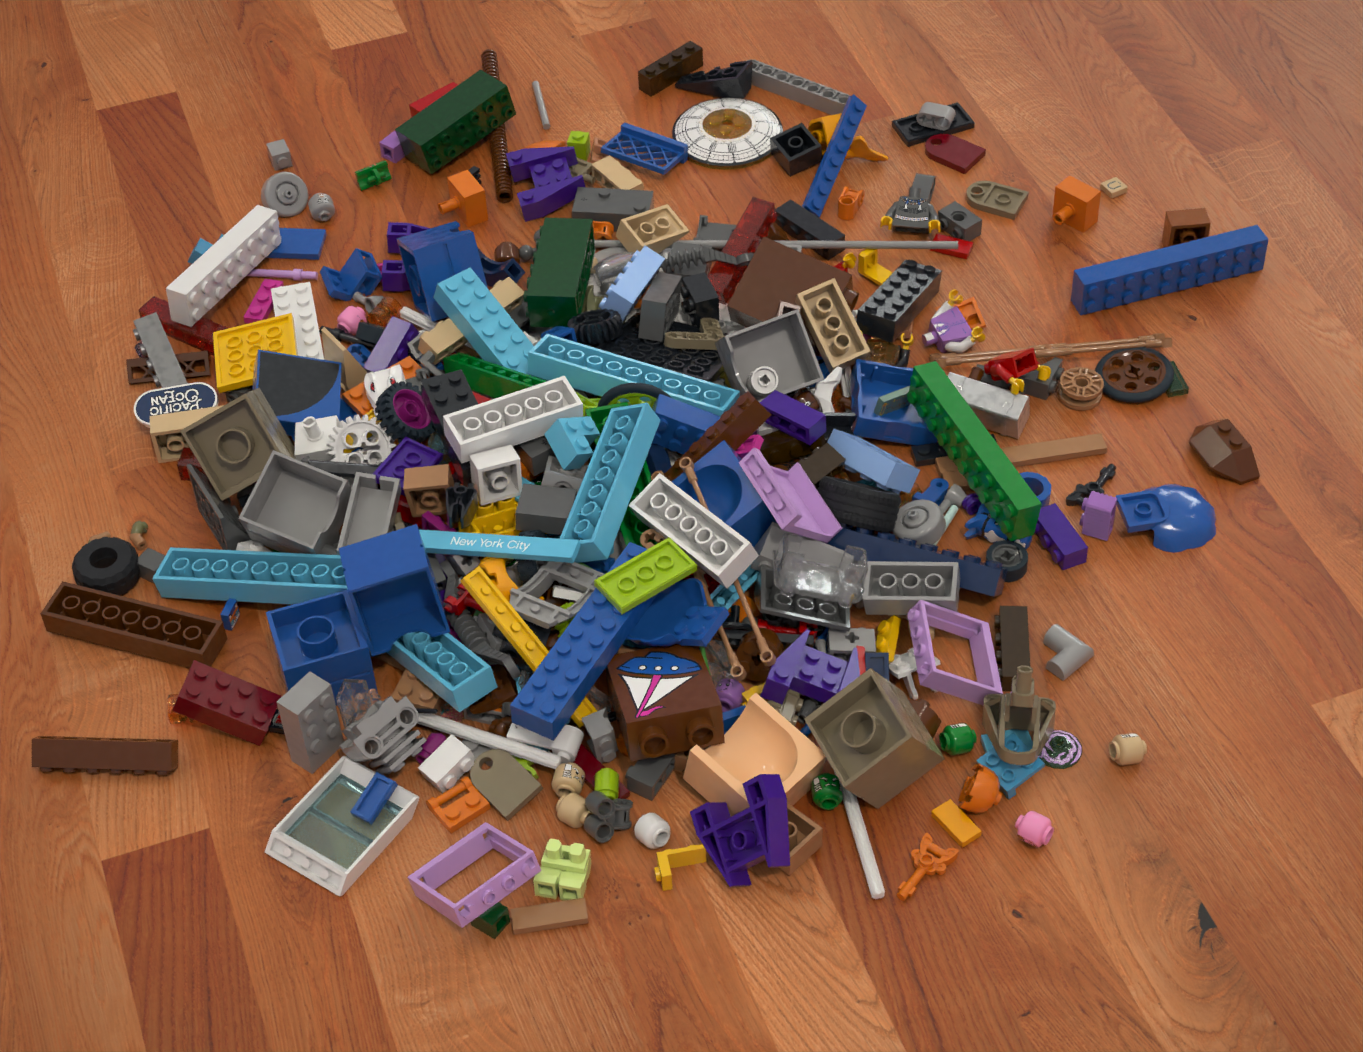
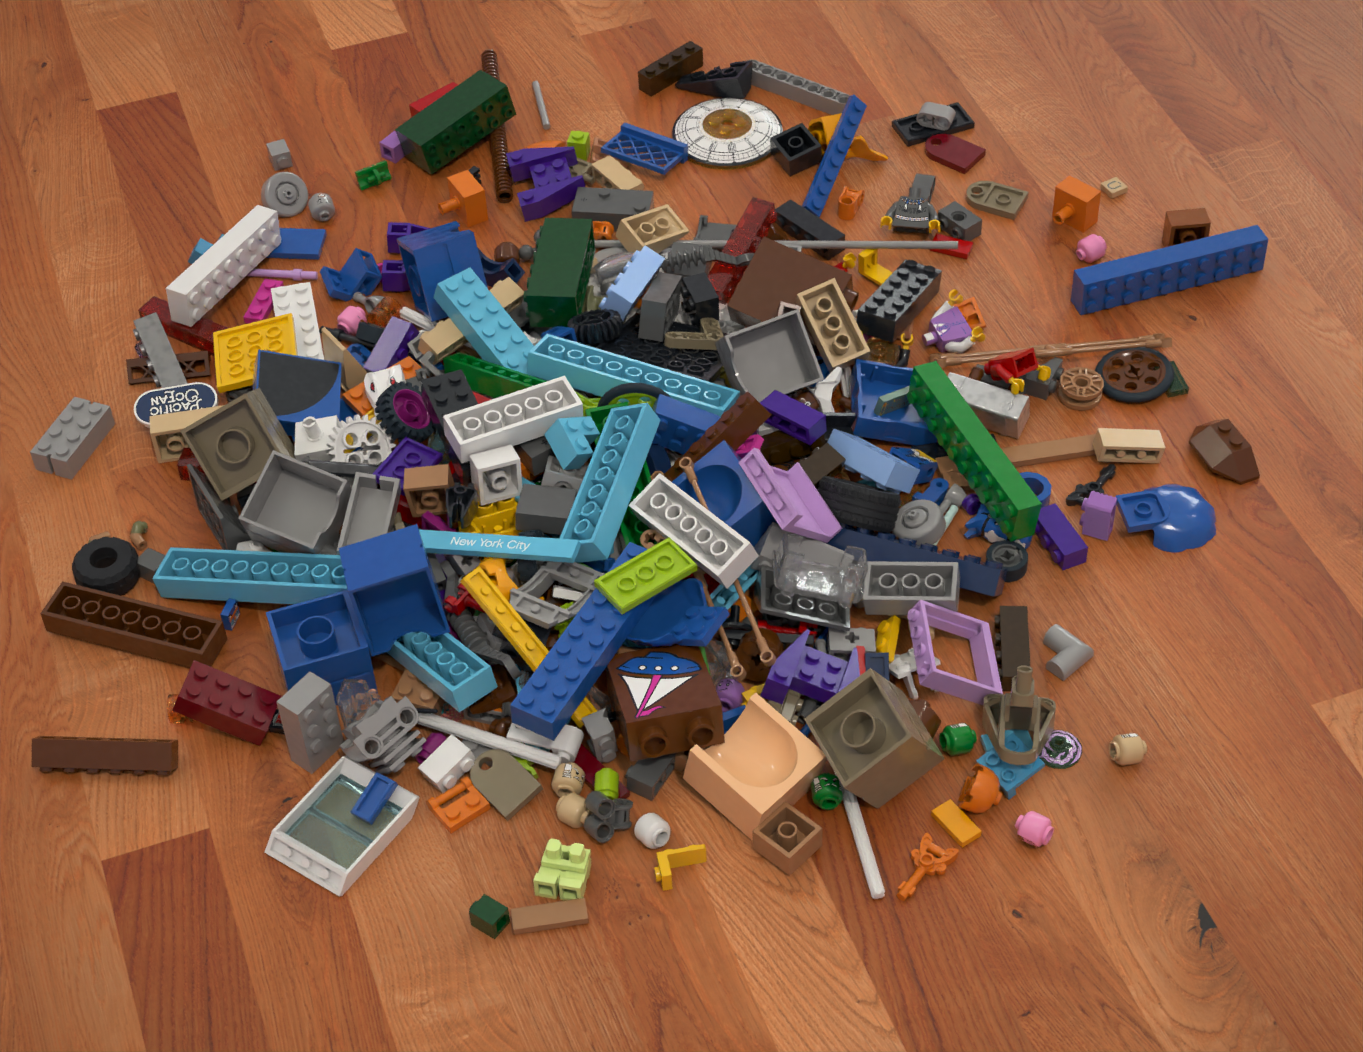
(72, 438): none -> light grey piece
(462, 855): lavender window -> none
(749, 835): dark purple wedge -> none
(762, 381): white wheel -> none
(919, 460): none -> blue torso
(1091, 248): none -> bright pink head
(1128, 445): none -> tan brick

